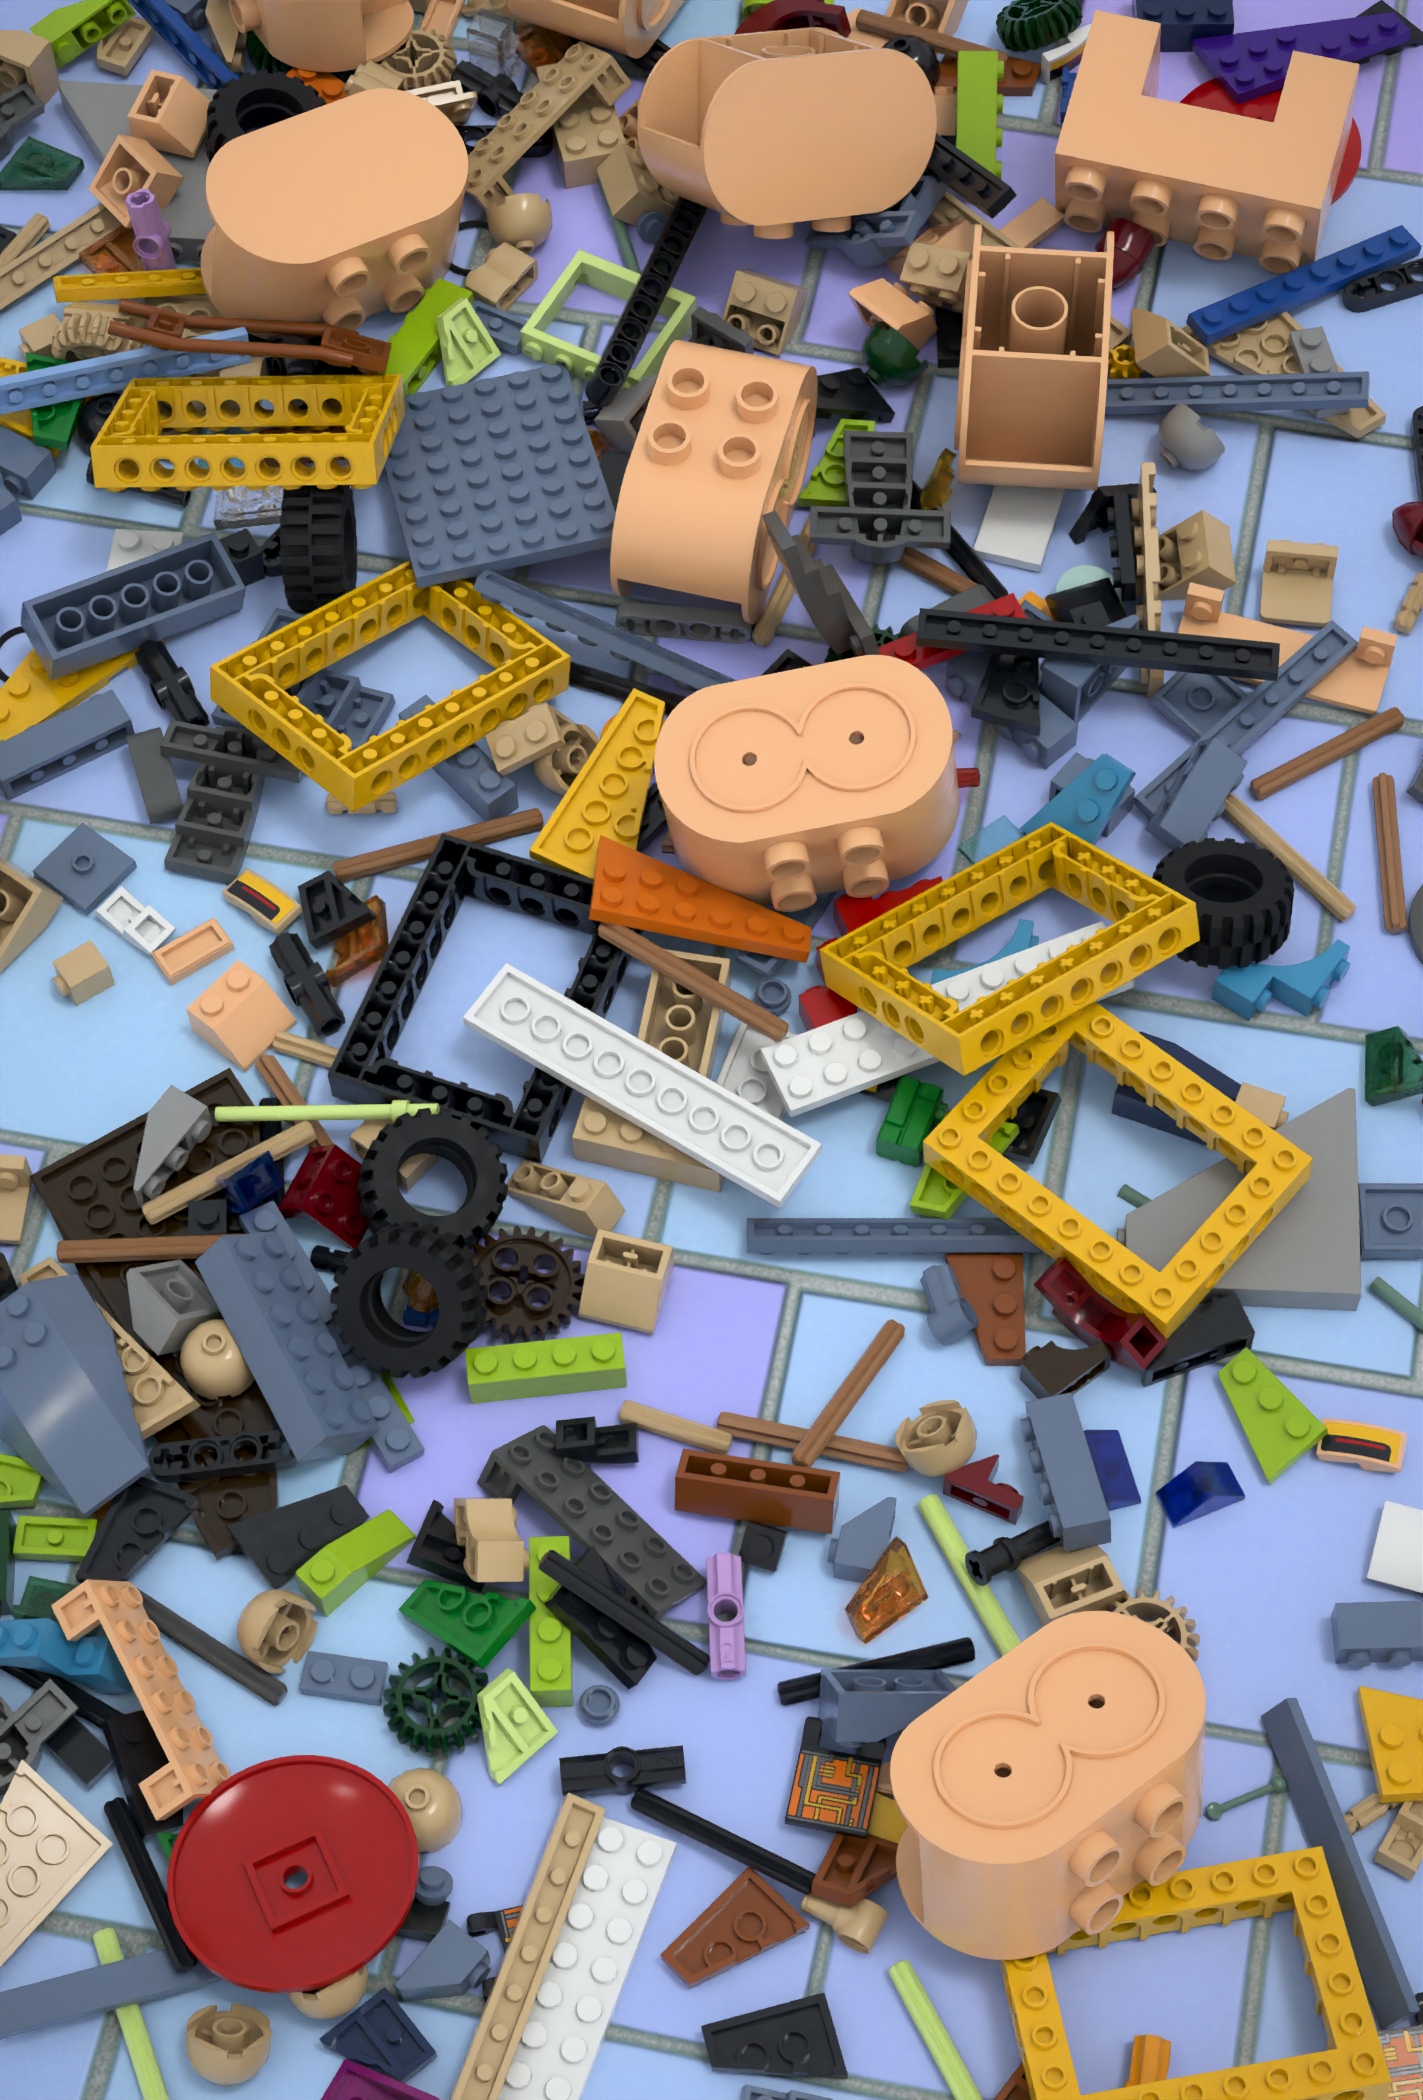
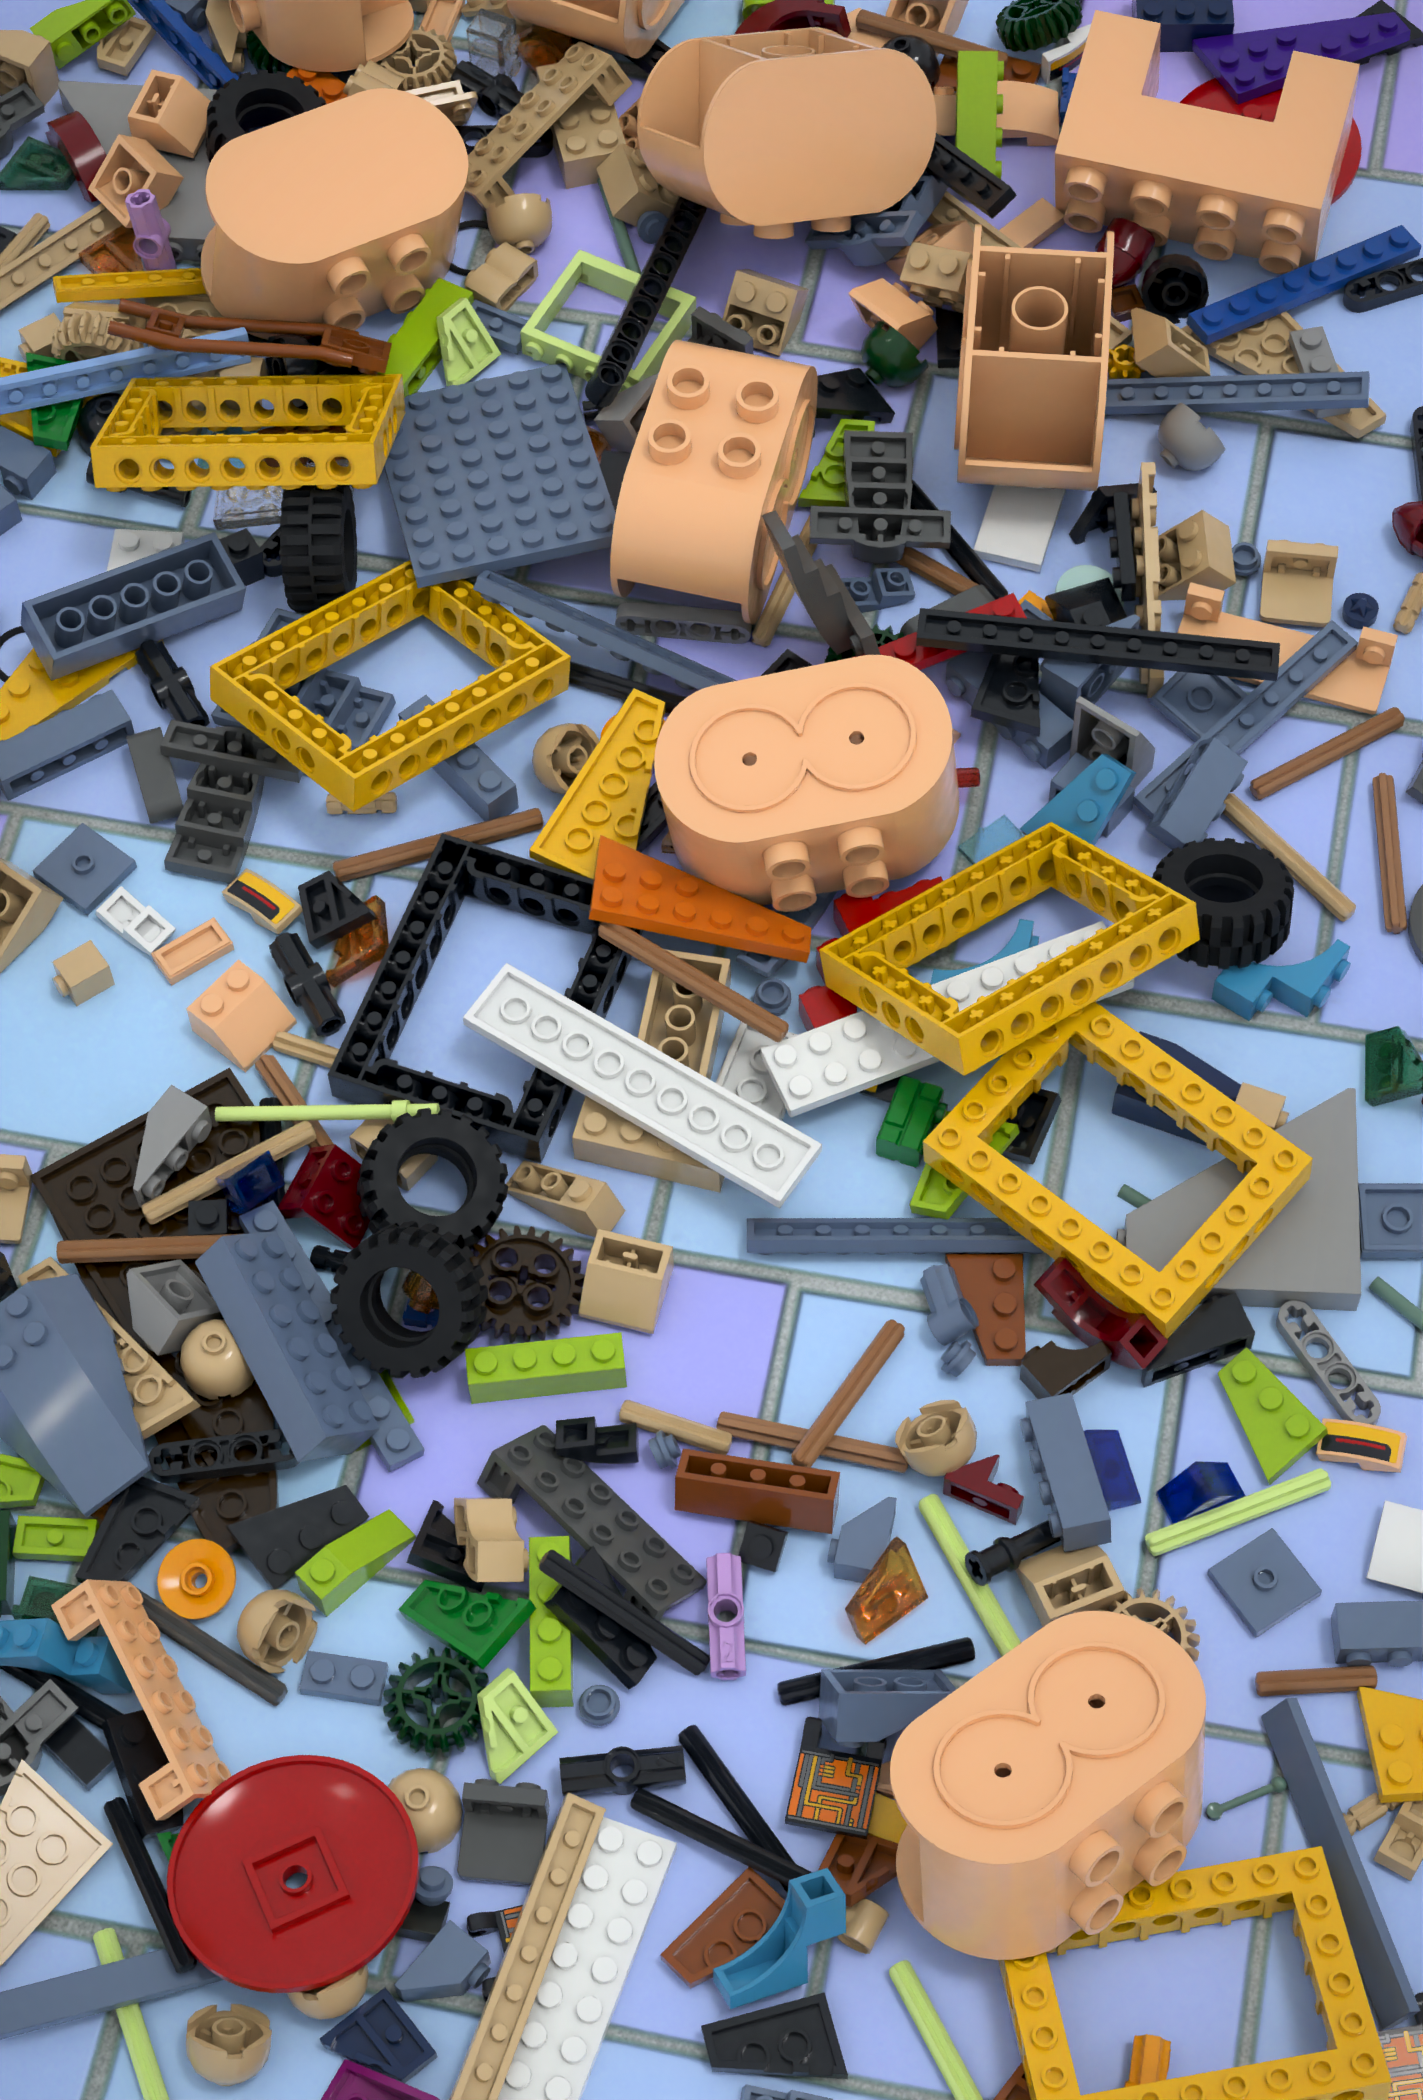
(79, 146): none -> dark red arch
(179, 1573): none -> light orange dish
(502, 1831): none -> dark grey bracket
(526, 737): tan bracket -> none
(665, 1450): none -> sand blue plate
(730, 1792): none -> black axle
(780, 1958): none -> dark azure arch
(882, 590): none -> sand blue slope
(936, 487): clear yellow slope -> none
(957, 1358): none -> sand blue plate
(1029, 113): none -> light nougat slope
(1101, 733): none -> light grey slope
(1124, 300): none -> reddish brown tile
(1174, 287): none -> black cylinder
(1237, 1512): none -> yellowish green axle
(1246, 559): none -> sand blue plate
(1264, 1582): none -> sand blue plate
(1315, 1680): none -> medium nougat axle
(1323, 1367): none -> light grey beam
(1360, 610): none -> dark blue tile

